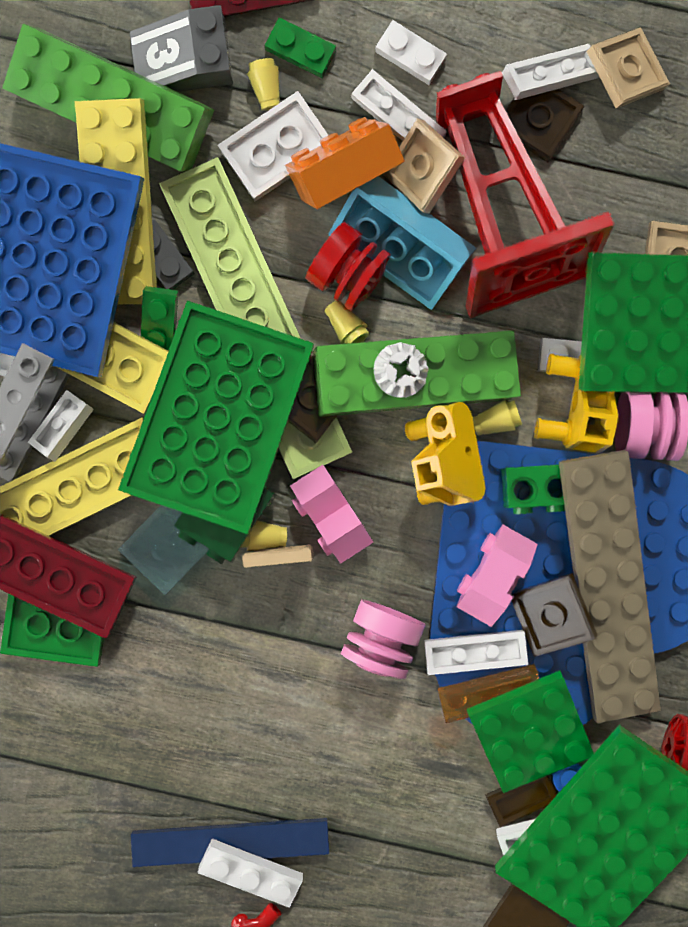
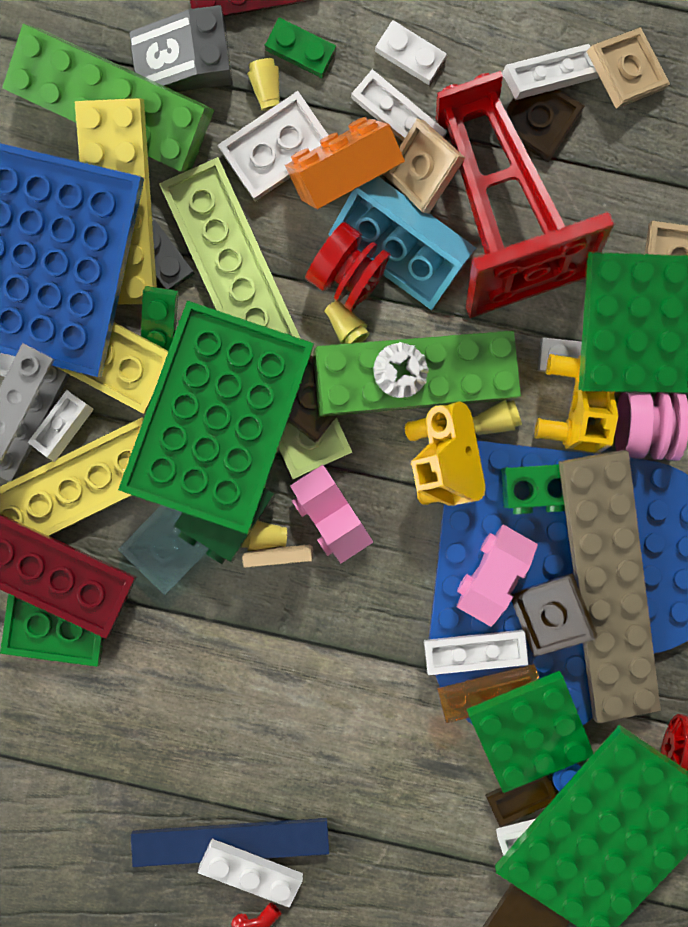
(382, 639): bright pink wheel -> none

